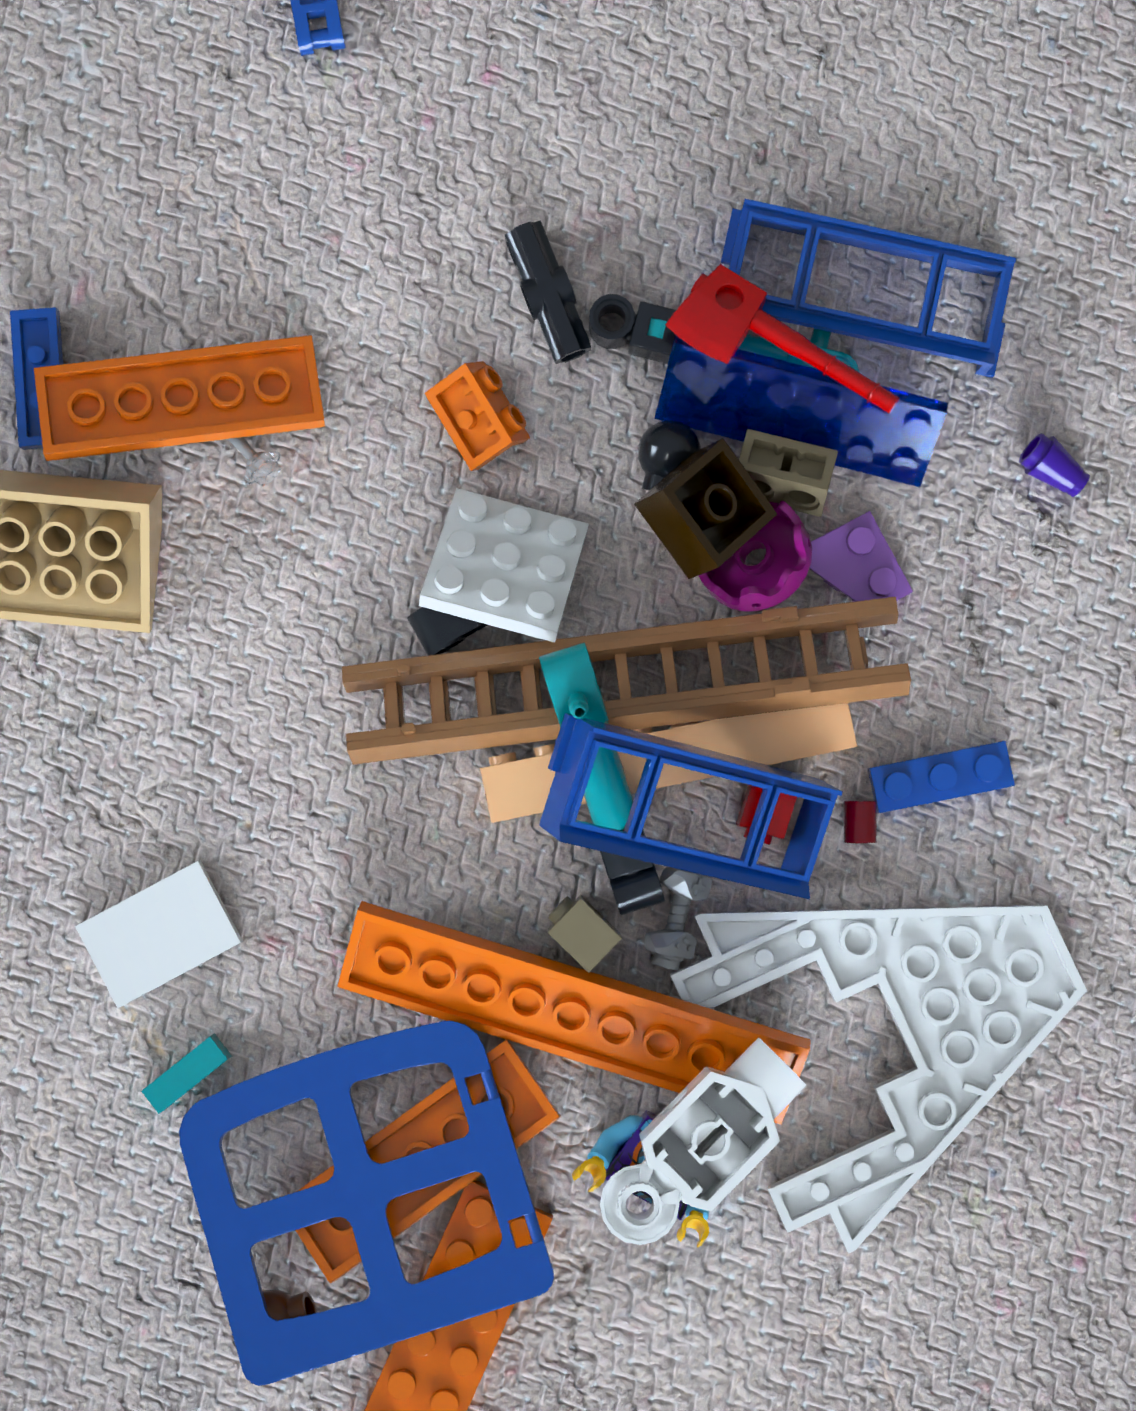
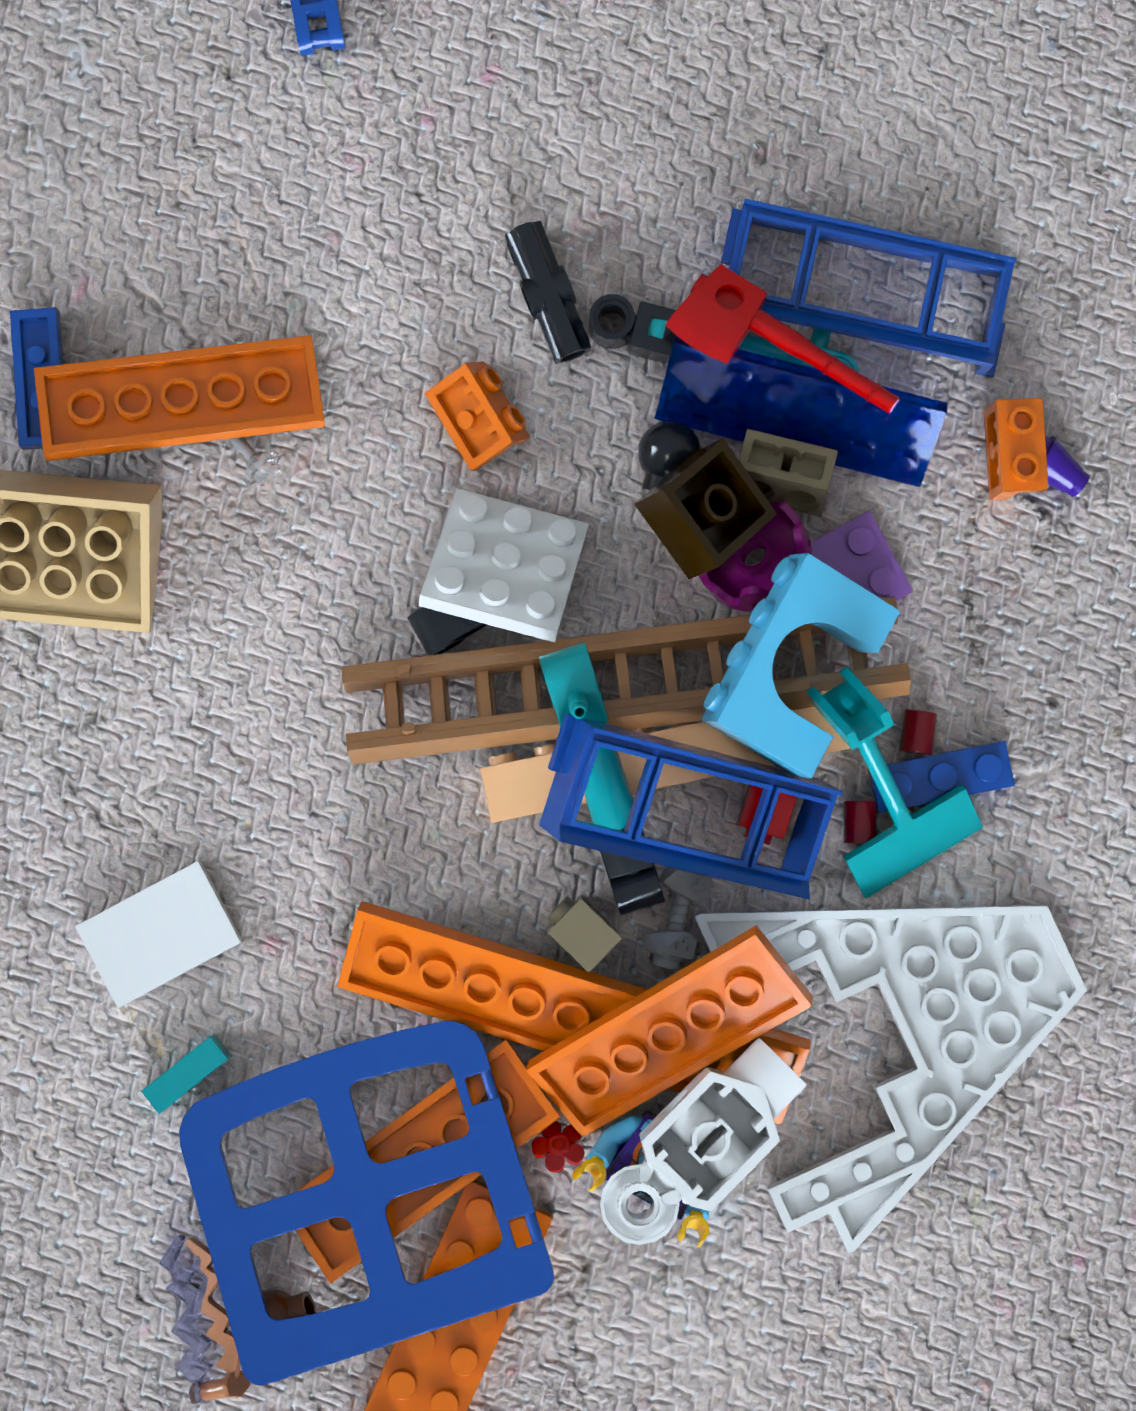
(201, 1302): none -> piece
(557, 1146): none -> red plant
(670, 1031): none -> orange plate
(746, 700): none -> medium azure arch
(913, 837): none -> teal piece
(918, 732): none -> dark red hinge
(1015, 447): none -> orange bracket

